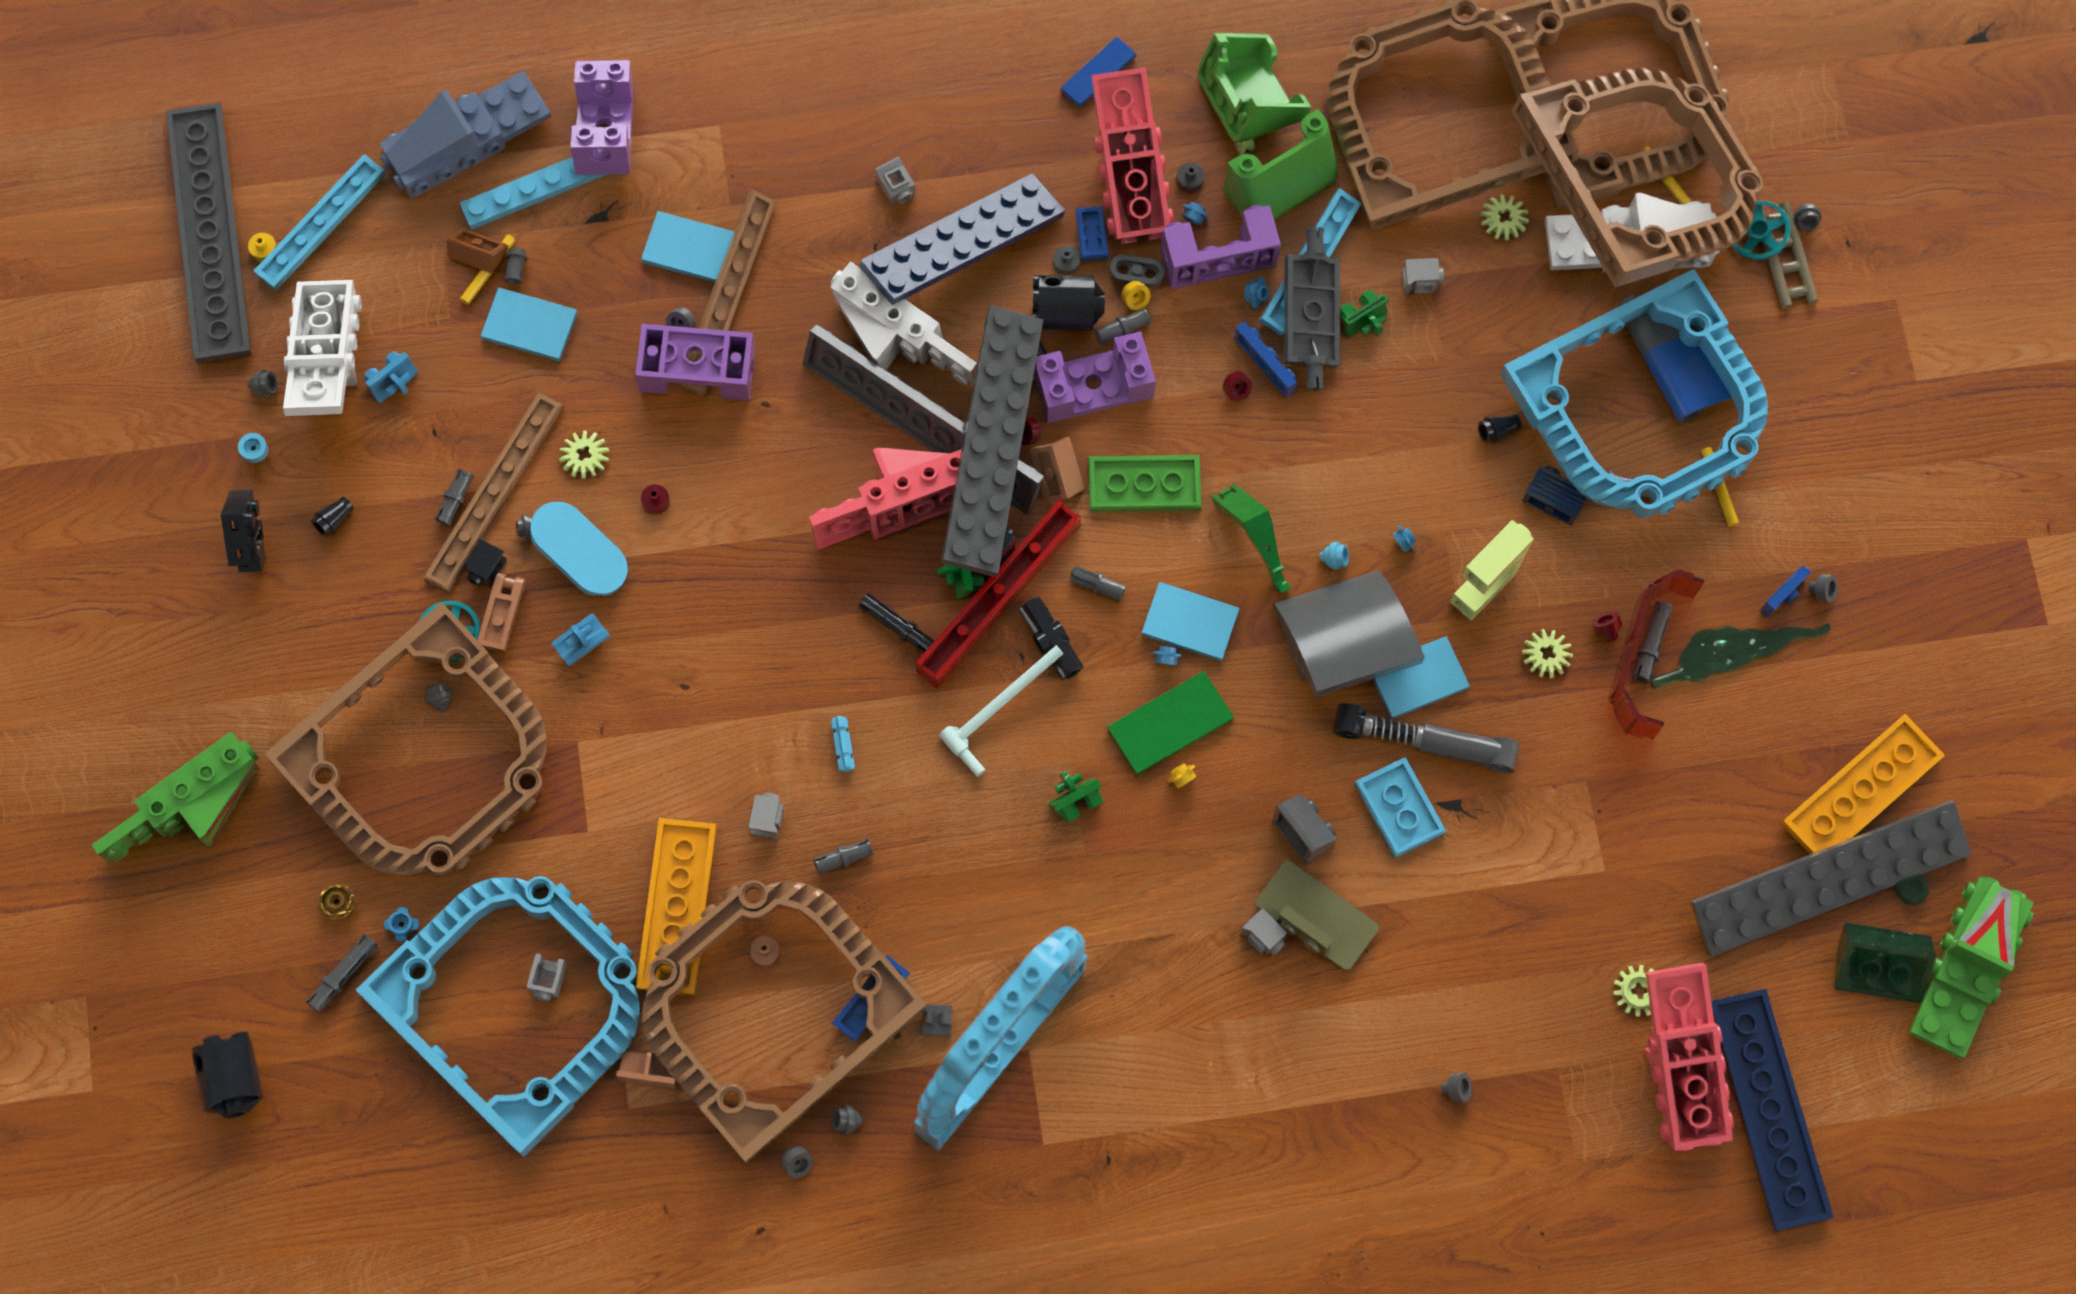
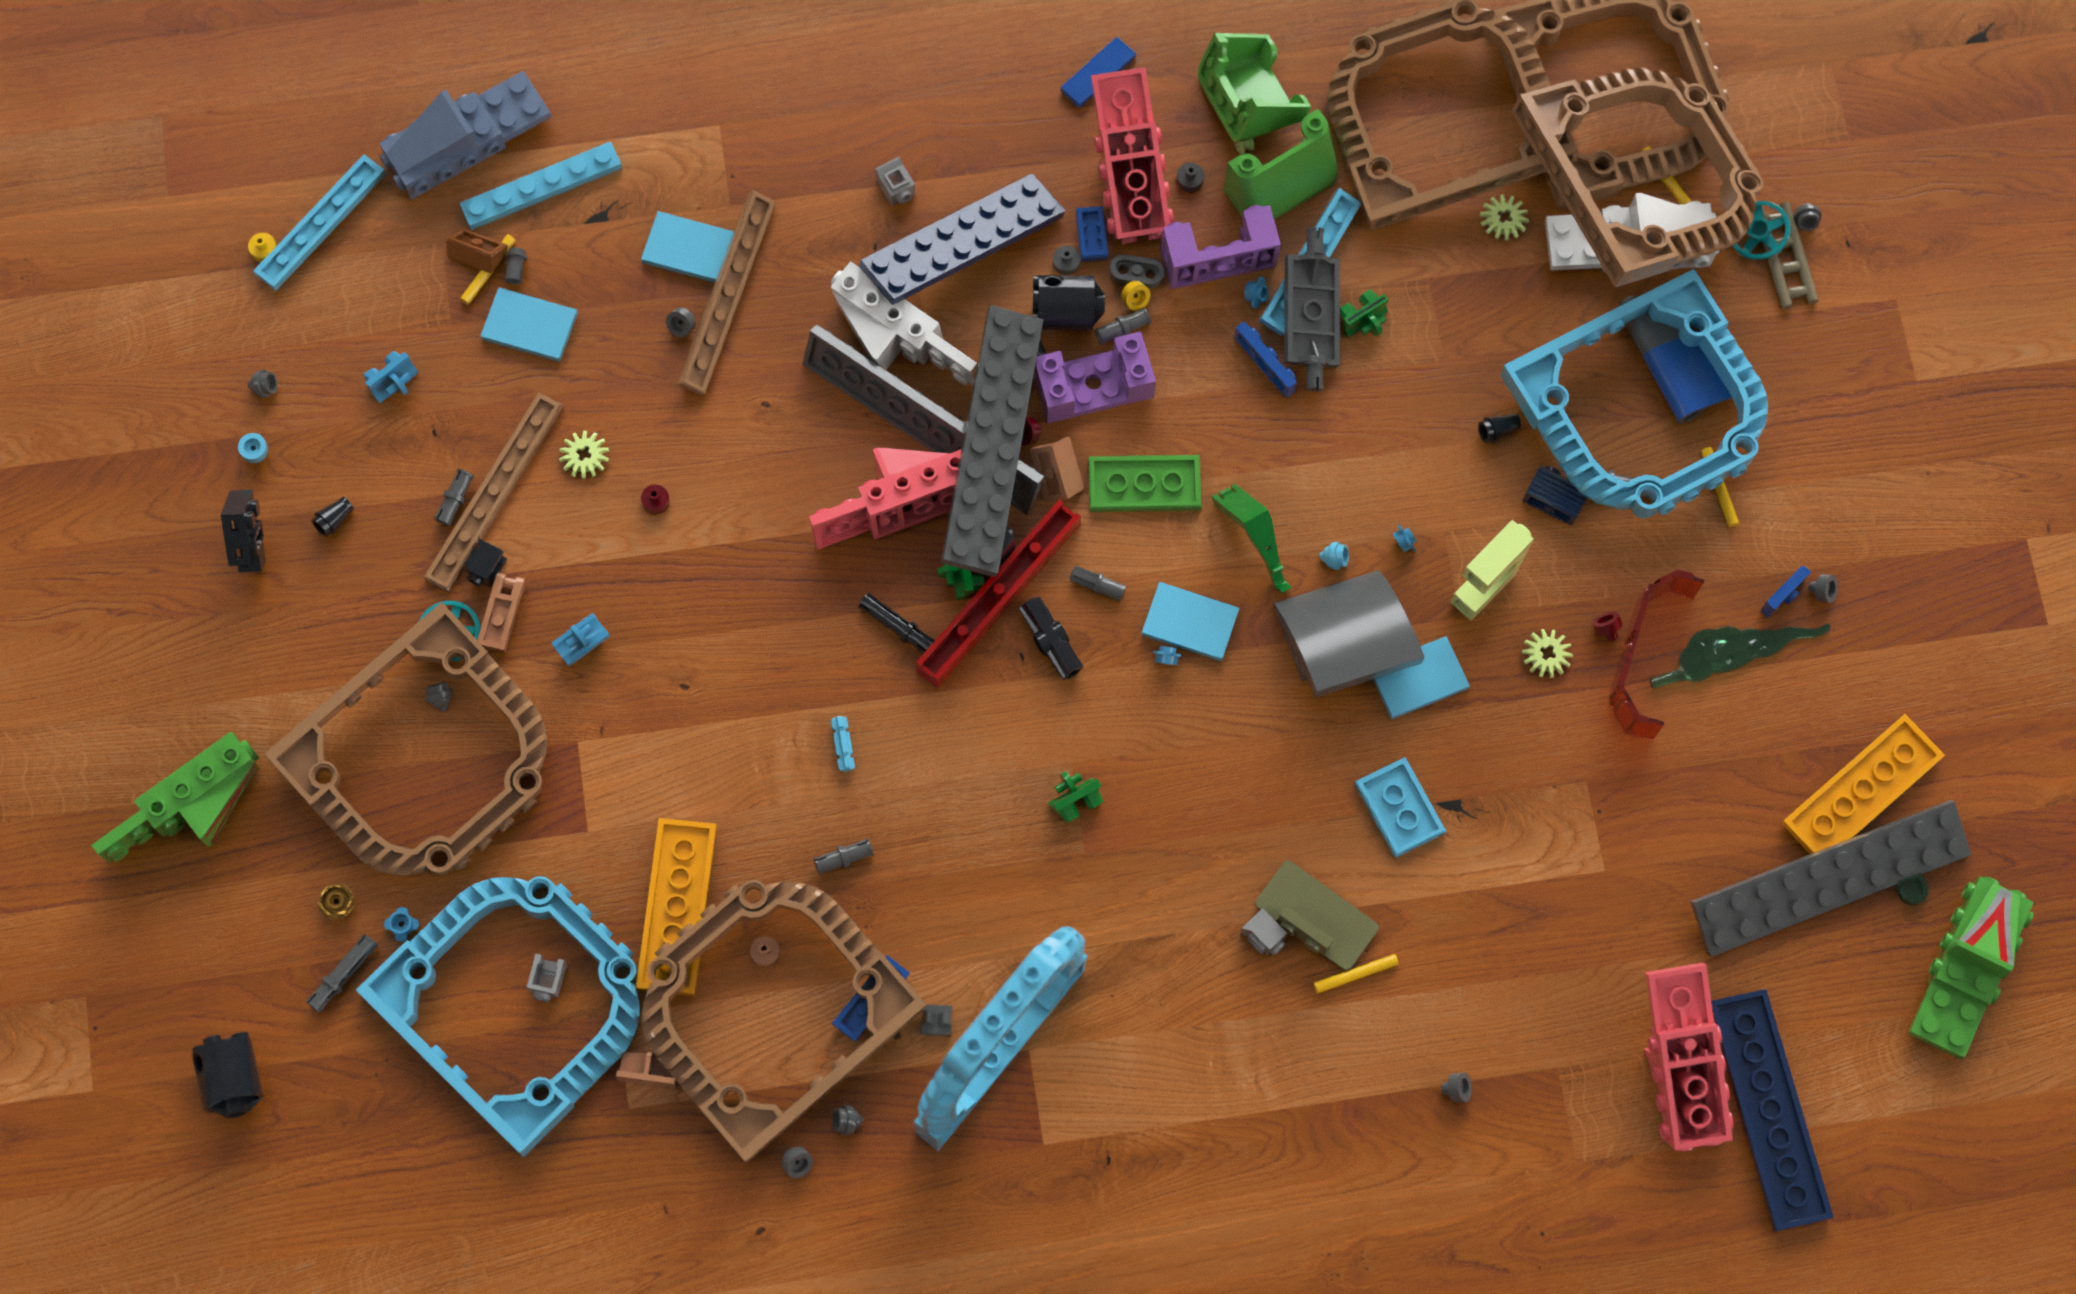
(208, 233): dark grey plate -> none
(321, 347): white wedge -> none
(523, 527): dark grey plate -> none
(578, 549): medium azure tile -> none
(603, 98): medium lavender plate -> none
(724, 362): medium lavender plate -> none
(766, 815): light grey window -> none
(957, 739): light aqua bar -> none
(1170, 723): green tile -> none
(1182, 775): yellow plate -> none
(1194, 213): dark azure plate -> none
(1237, 386): dark red tile -> none
(1304, 828): dark grey slope -> none
(1355, 974): none -> yellow bar
(1422, 275): light grey window -> none
(1496, 753): piece -> none
(1629, 982): yellowish green gear -> none
(1649, 652): dark grey pin -> none
(1883, 962): clear green slope -> none

